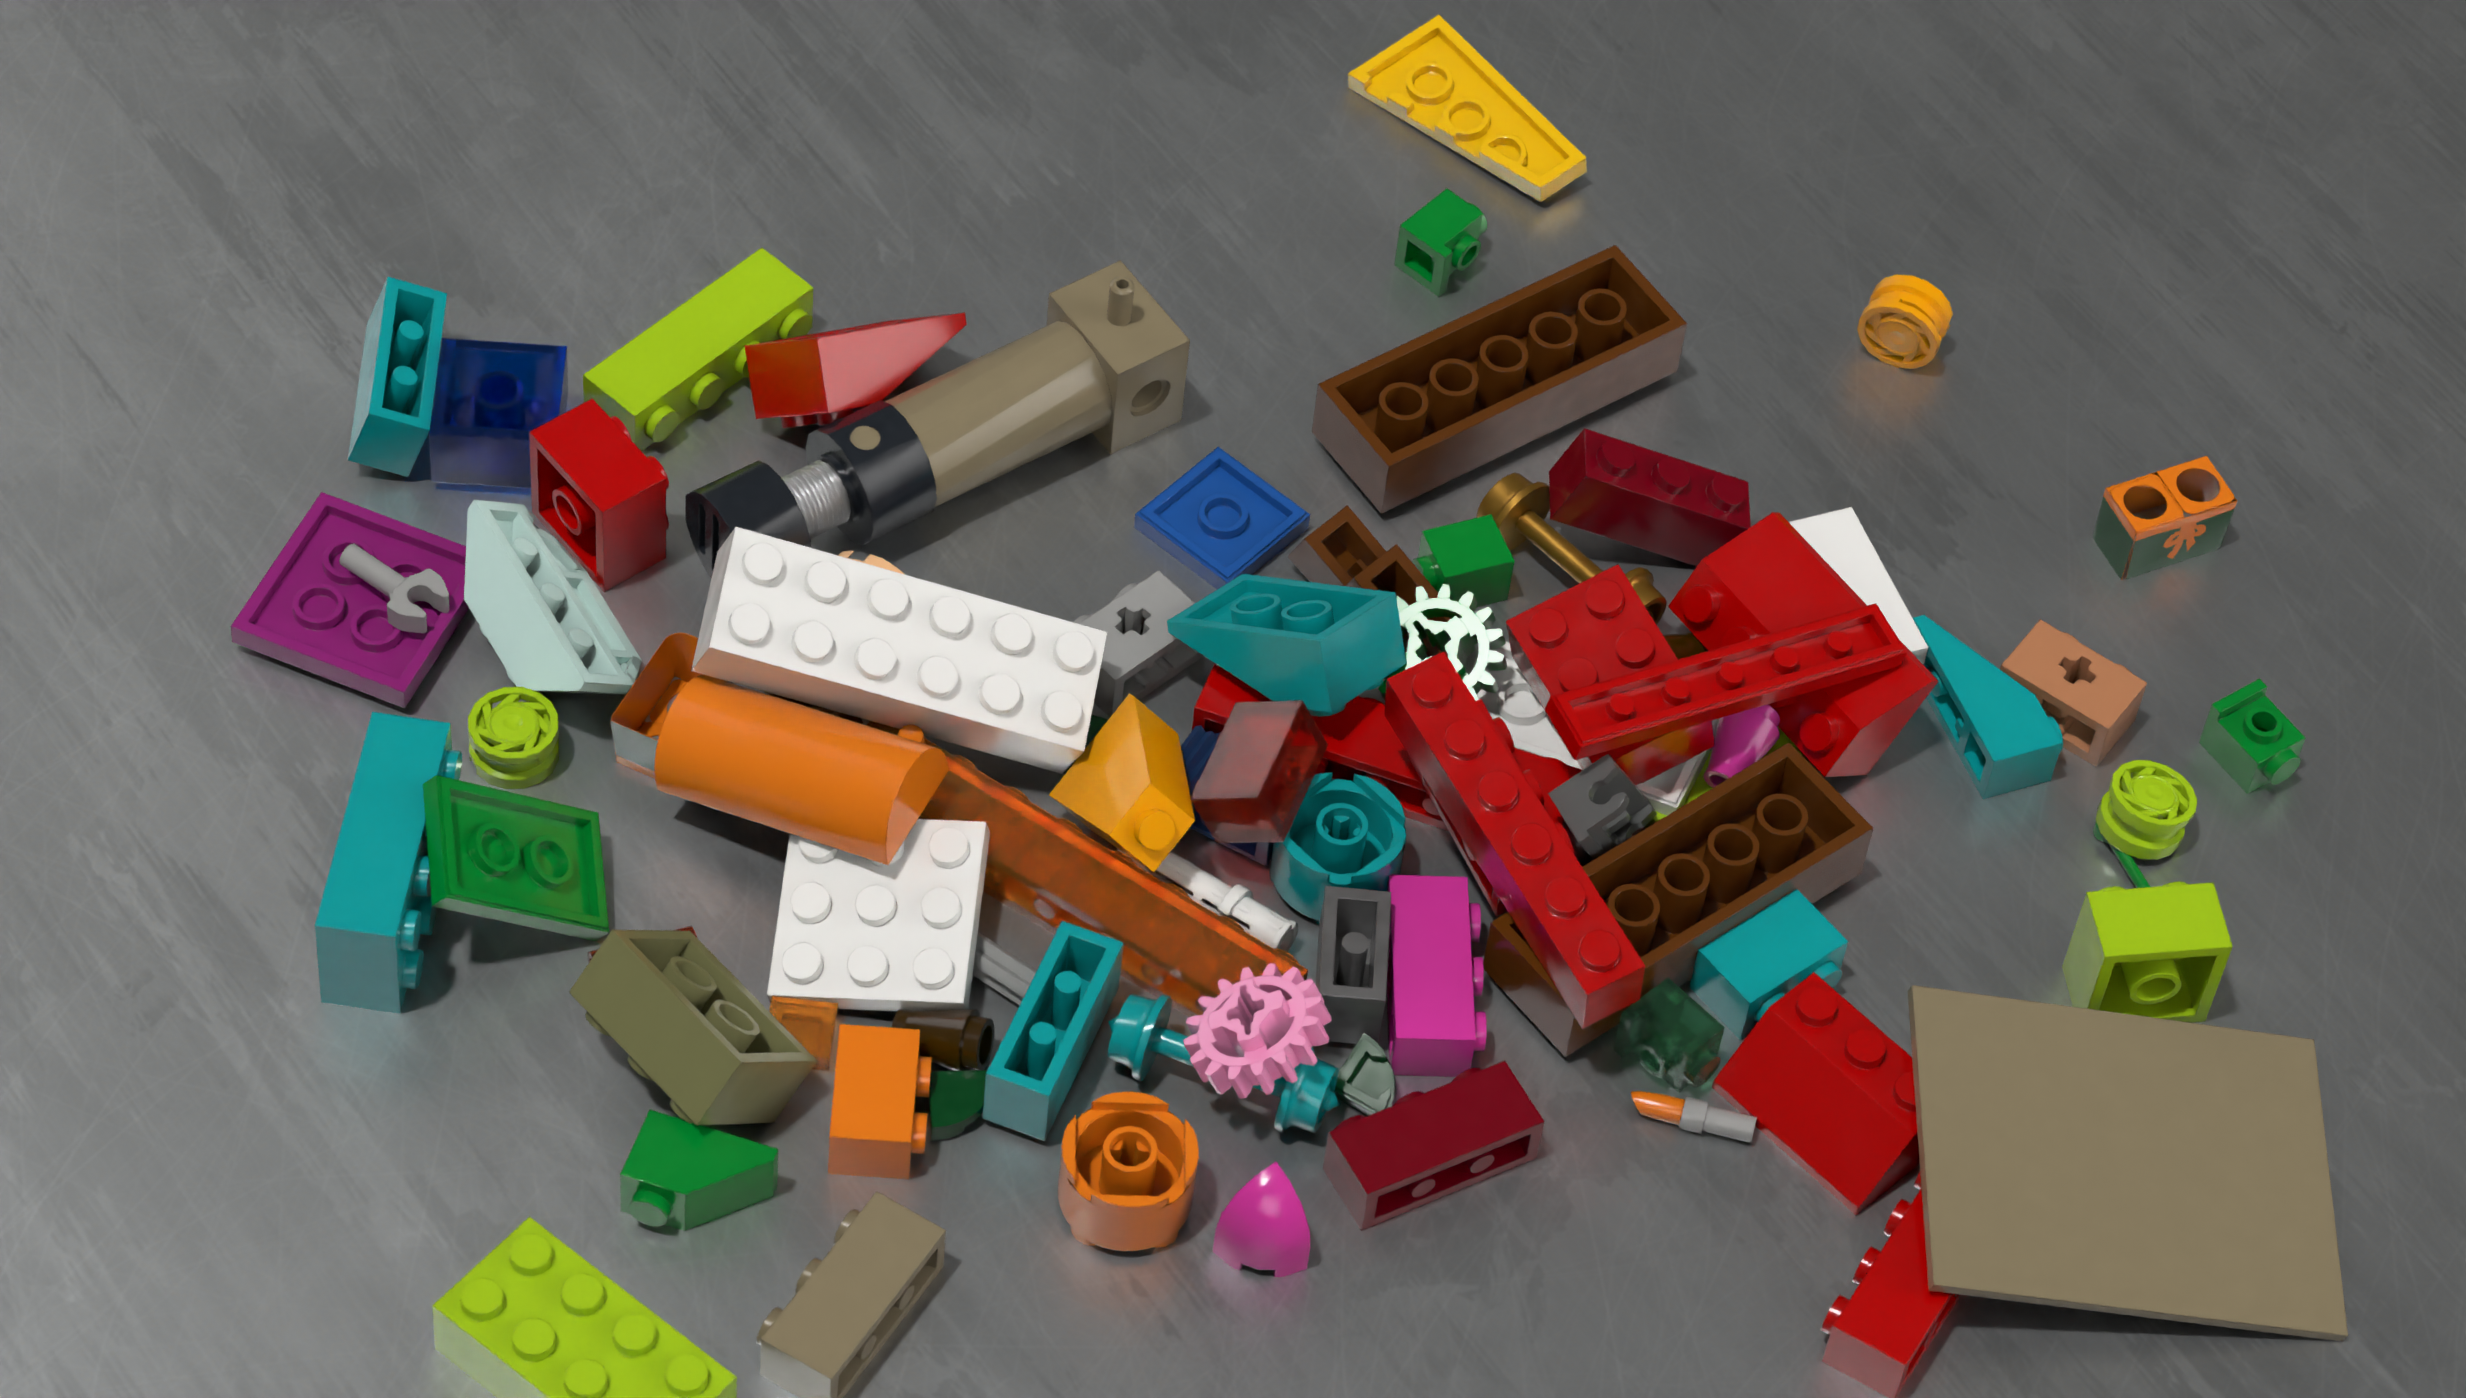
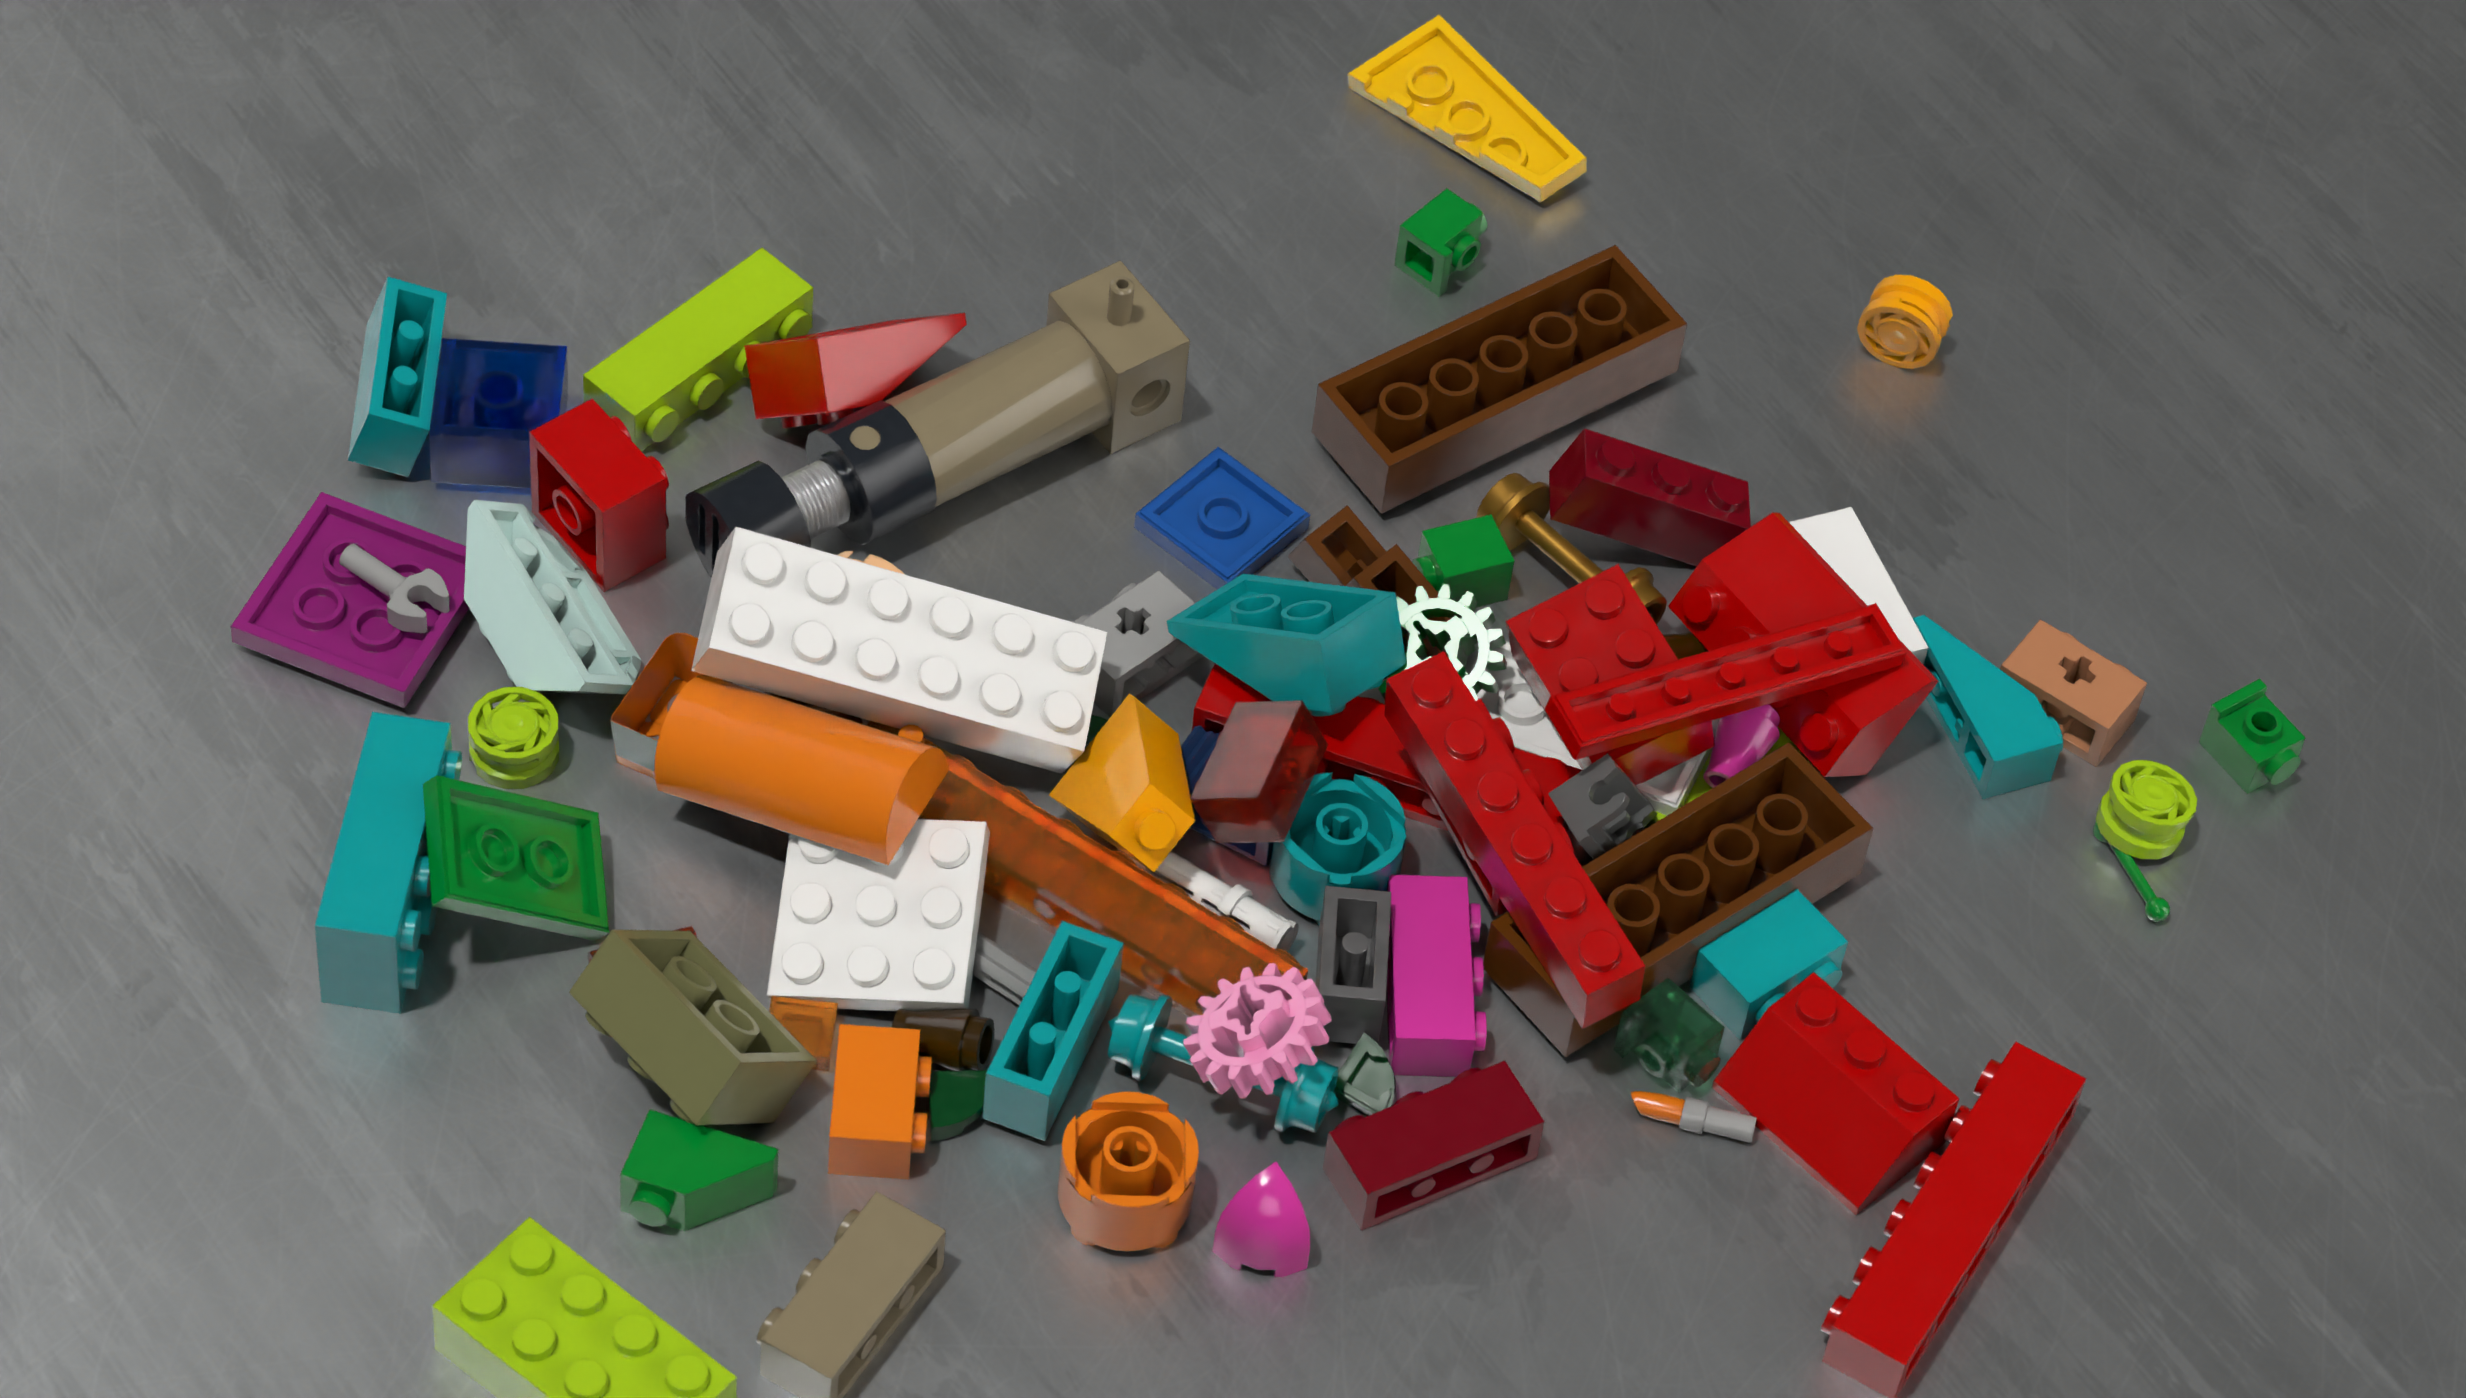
(2124, 1164): dark tan piece -> none
(2148, 951): lime brick -> none
(2171, 537): orange piece -> none

